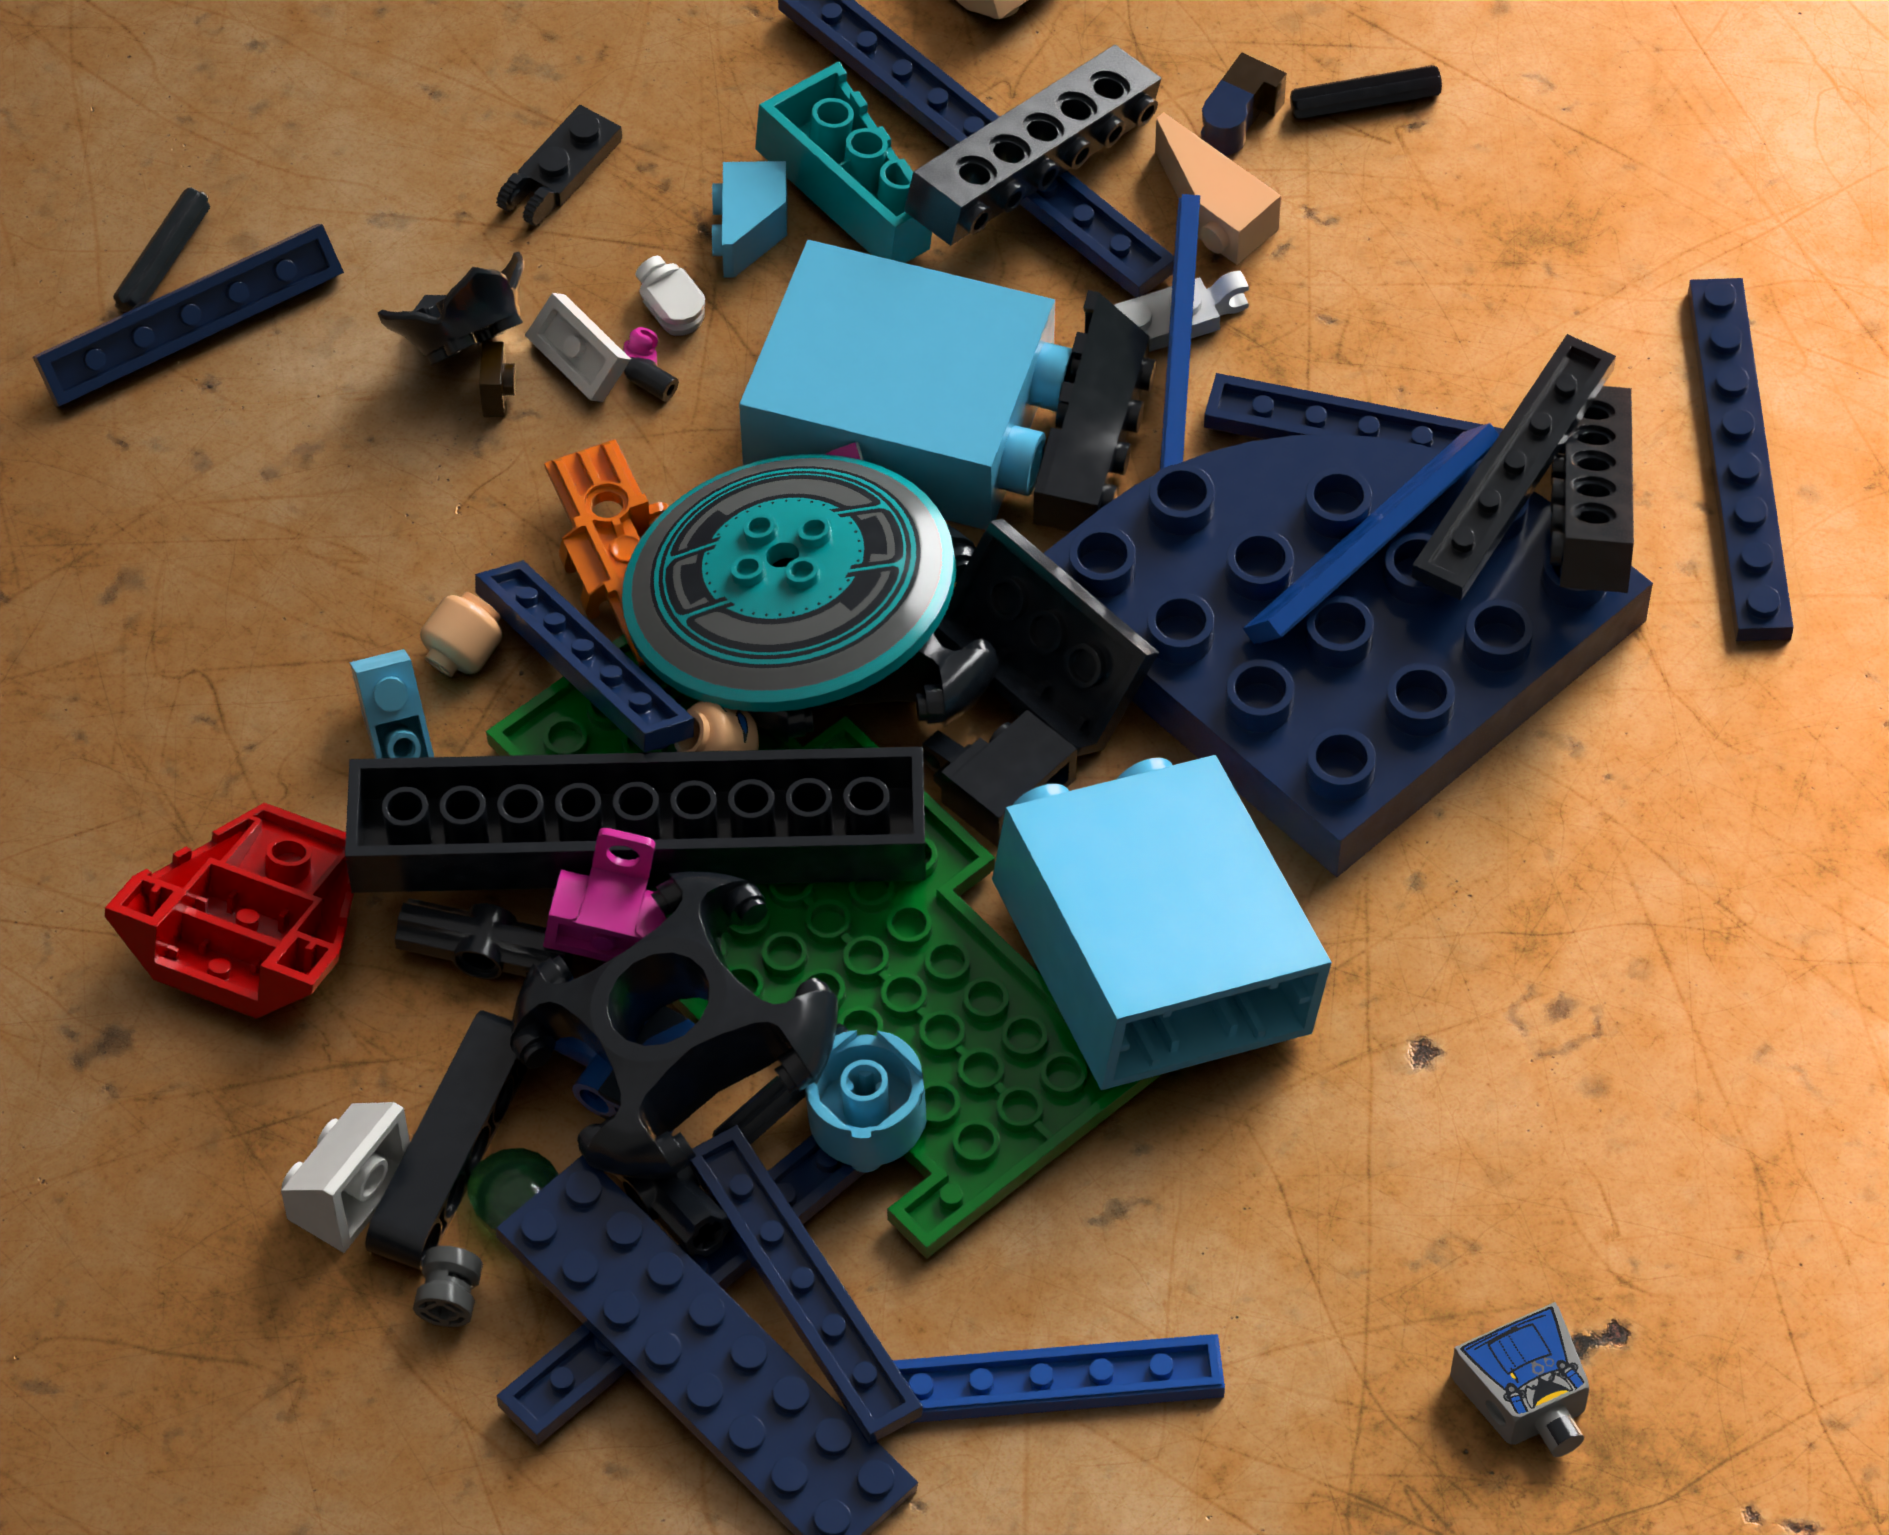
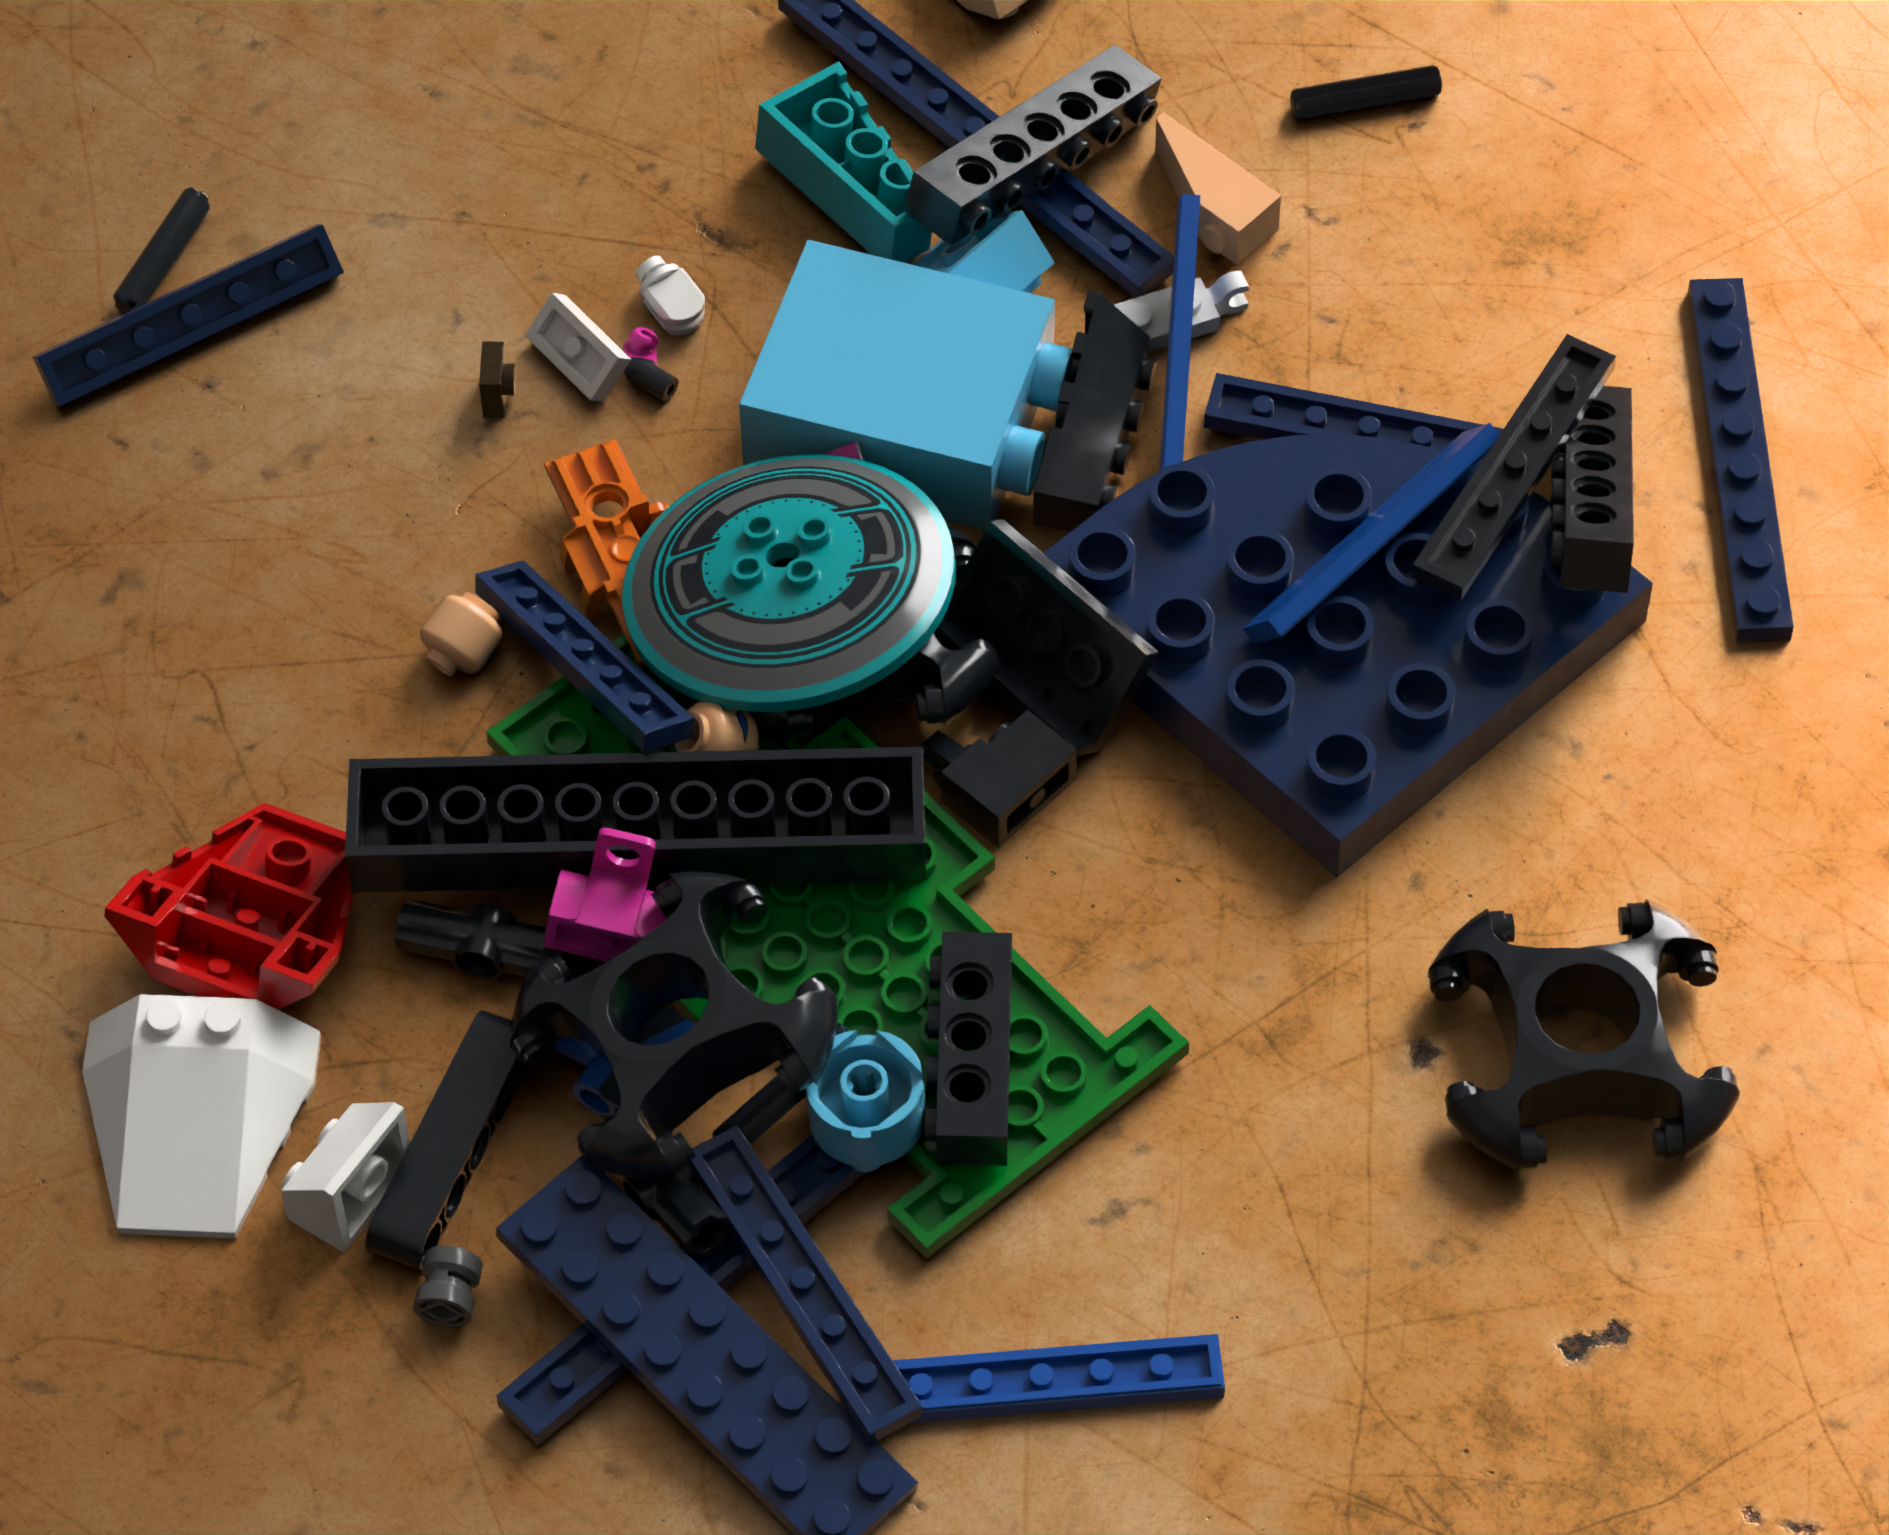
(193, 1107): none -> white wedge
(392, 706): medium azure slope -> none
(472, 312): black brick -> none
(506, 1183): clear green hat -> none
(560, 164): black hinge -> none
(751, 211): medium azure slope -> none
(978, 1129): none -> black brick
(1001, 254): none -> medium azure slope
(1159, 919): medium azure brick -> none
(1238, 100): leg -> none
(1526, 1379): torso -> none
(1558, 1084): none -> black piece

